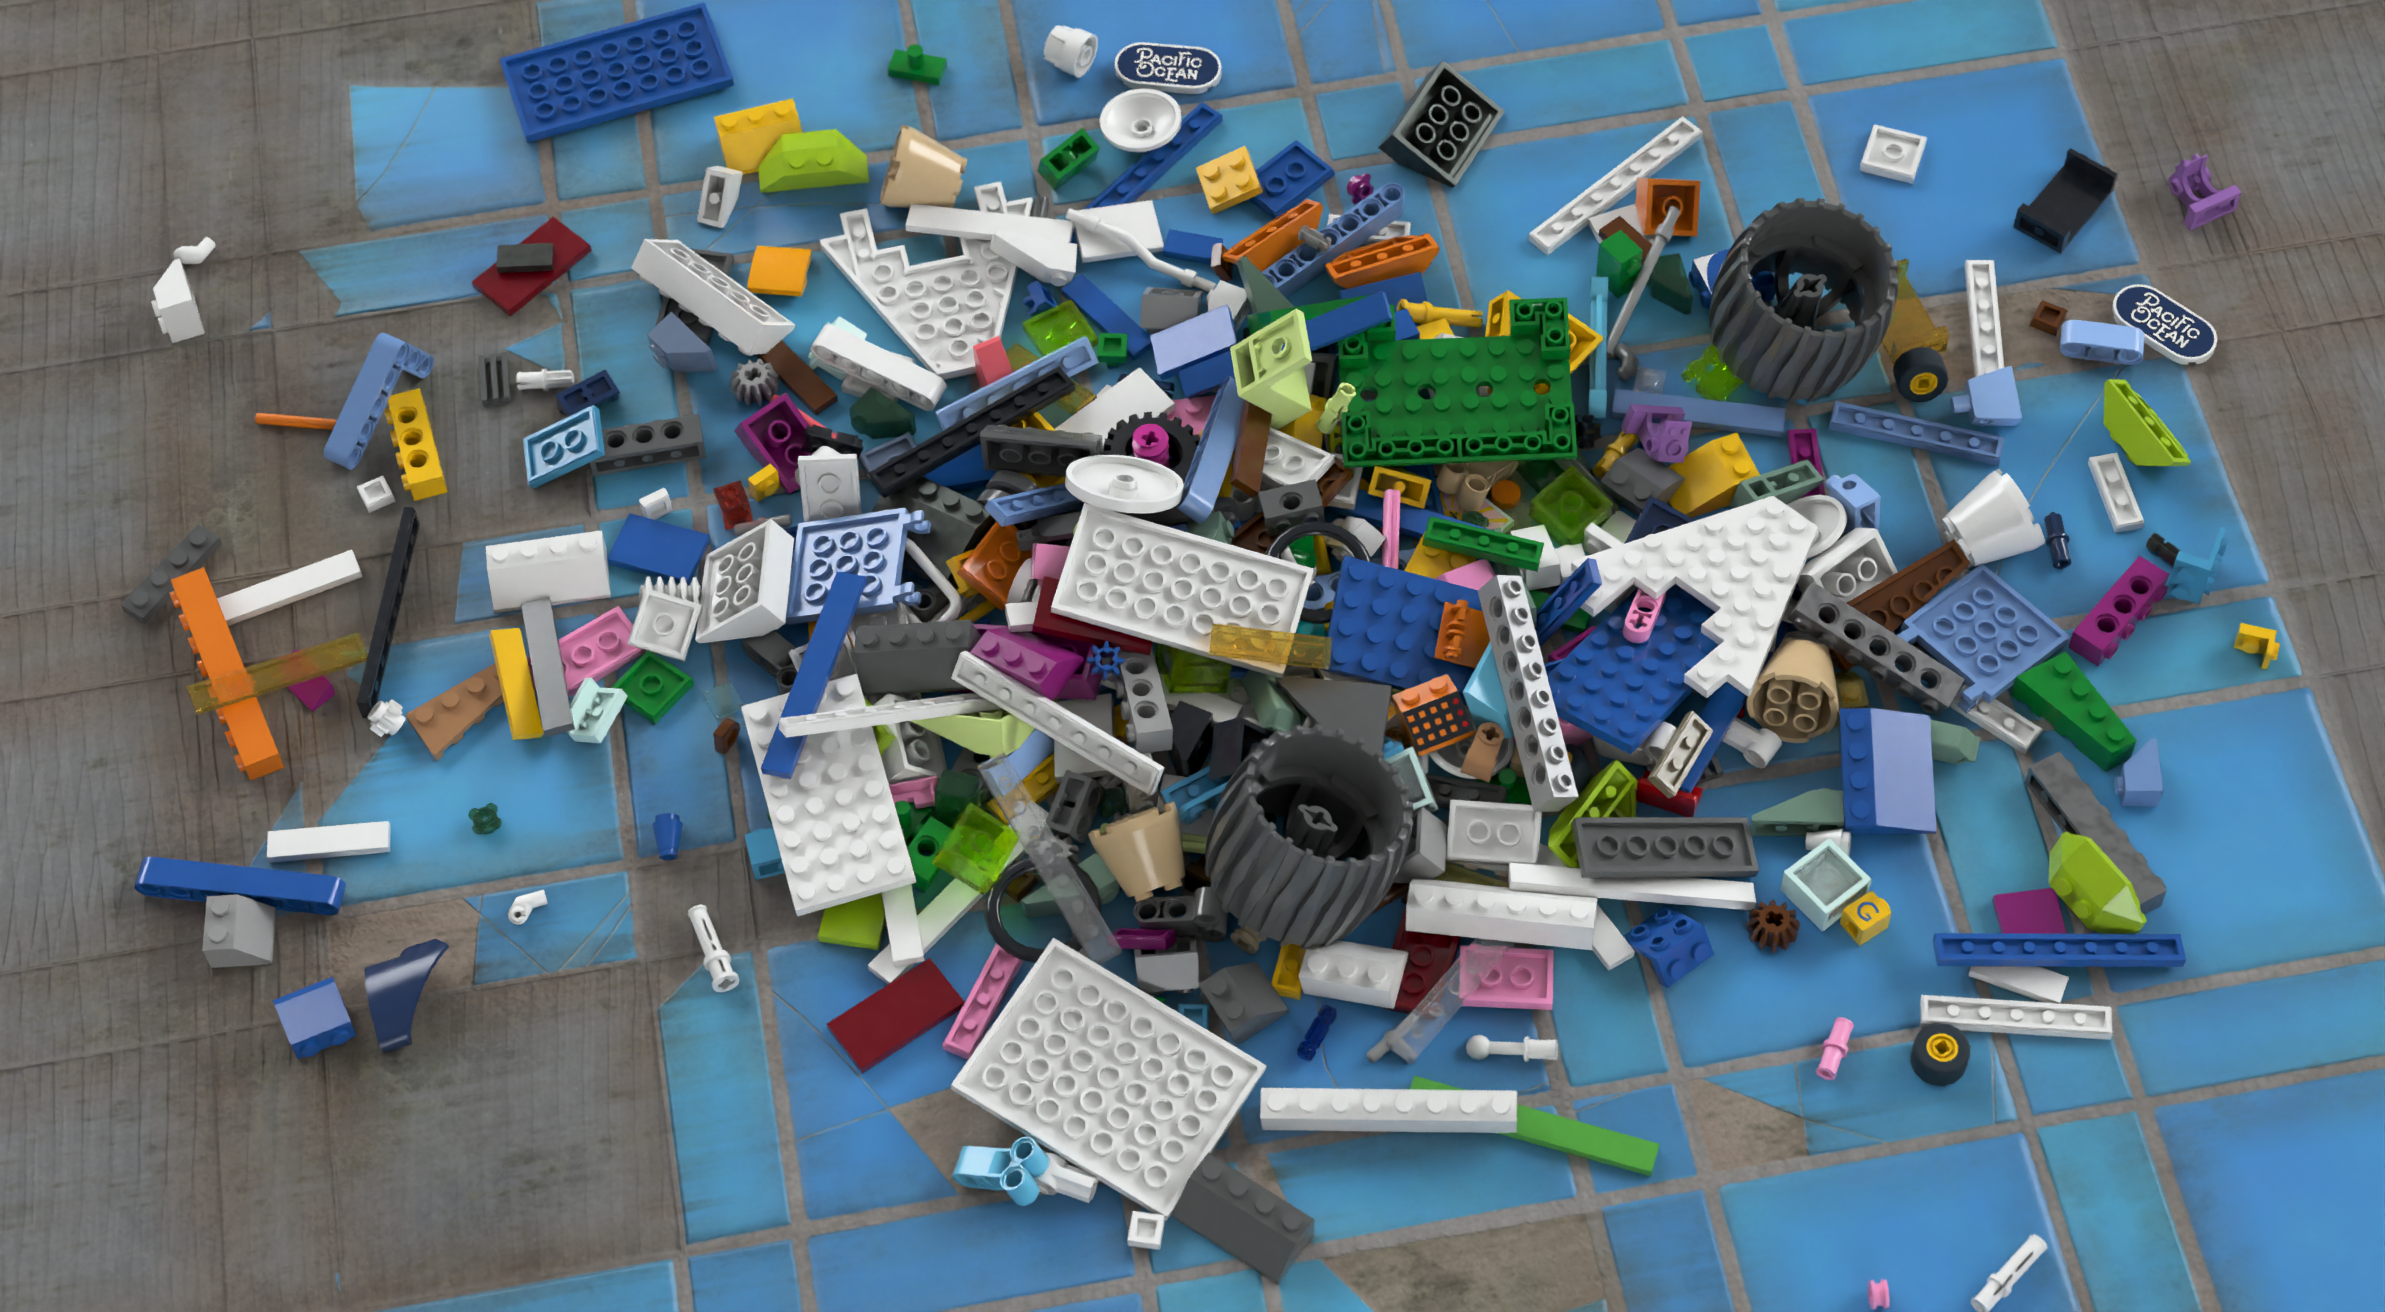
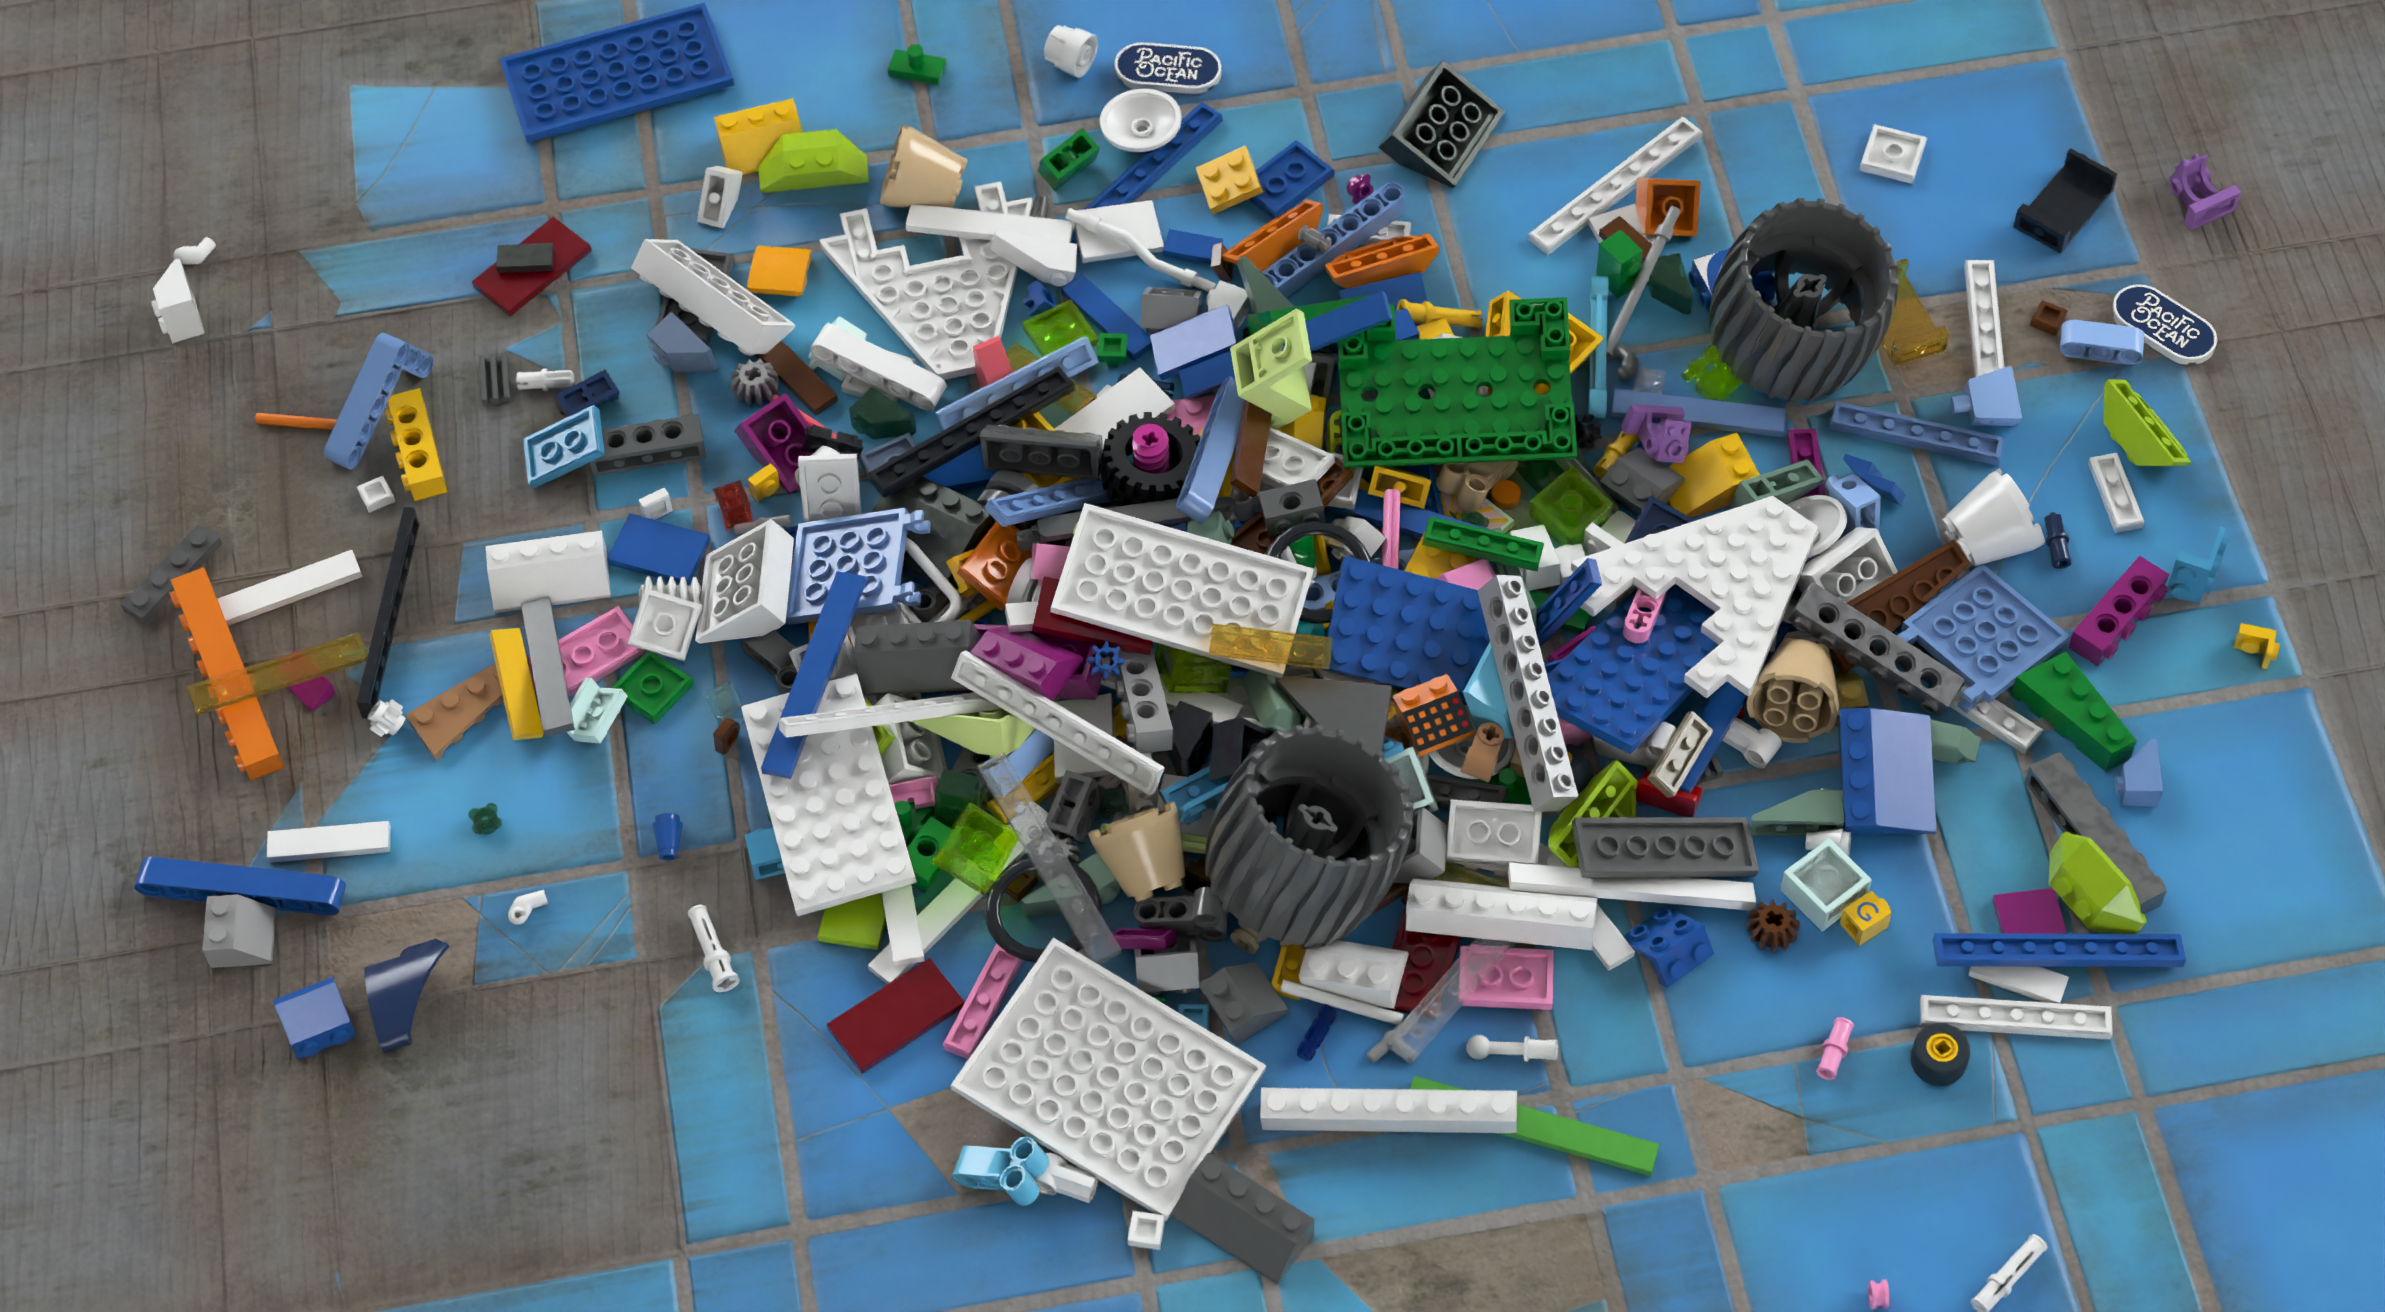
(1124, 484): white dish -> none
(1334, 407): yellowish green pin -> none
(1341, 1002): none -> white bar
(1462, 635): orange hinge -> none
(1870, 475): none -> blue slope
(1920, 374): black wheel -> none
(2166, 550): pearl dark grey axle -> none

